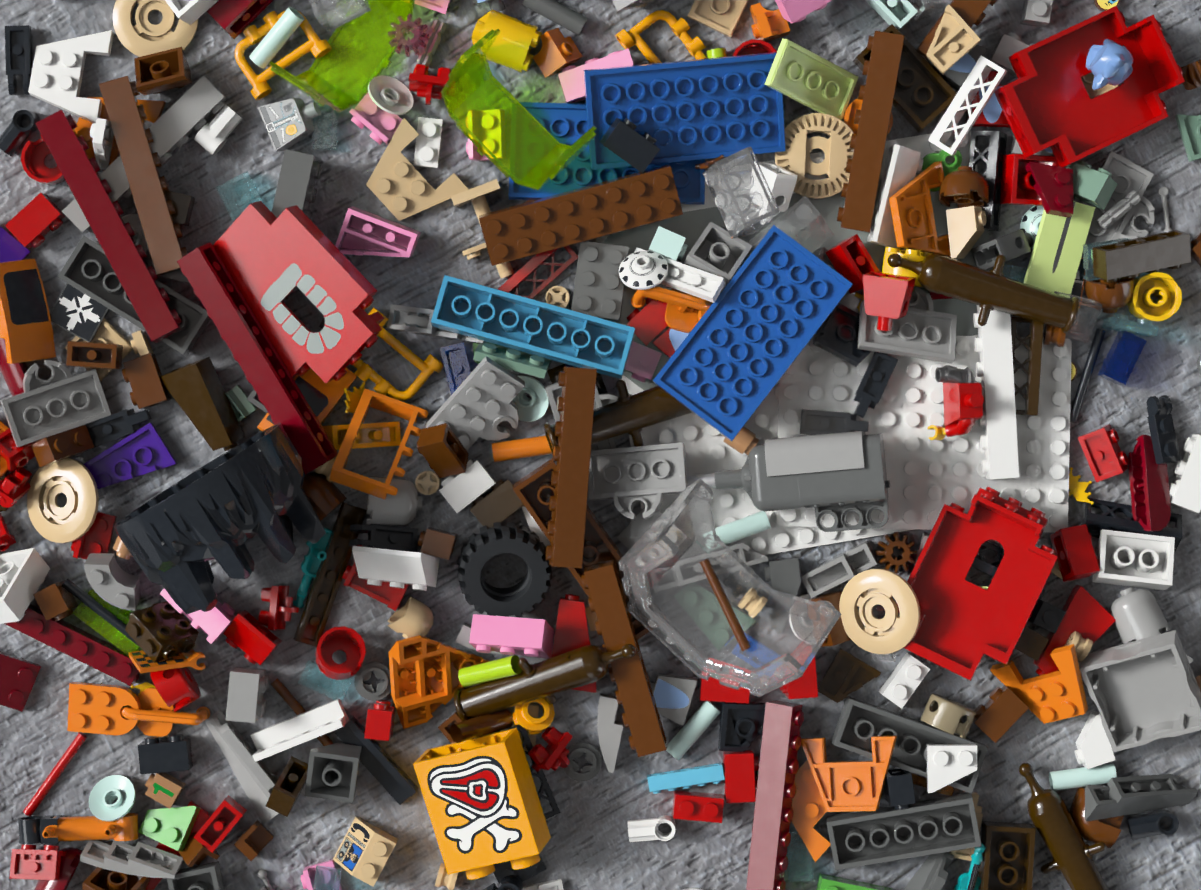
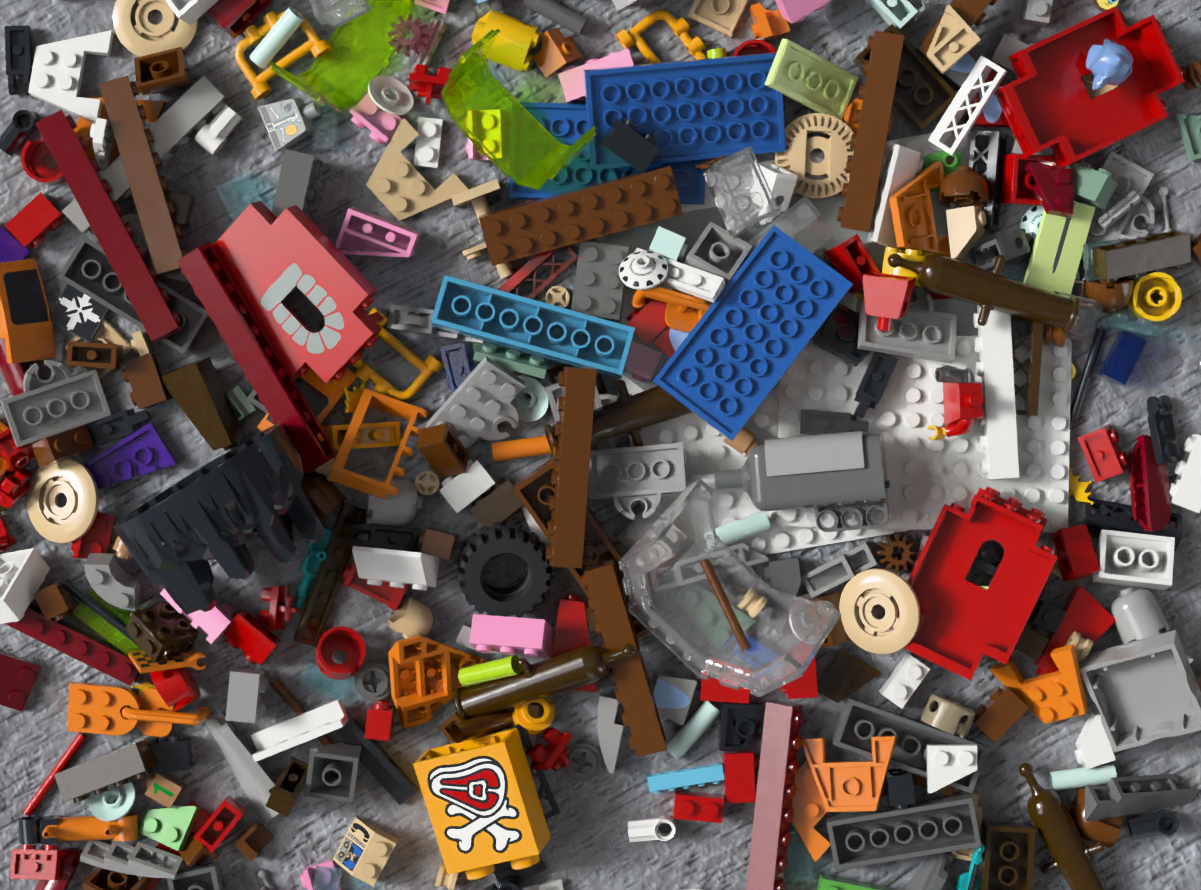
(105, 770): none -> brick

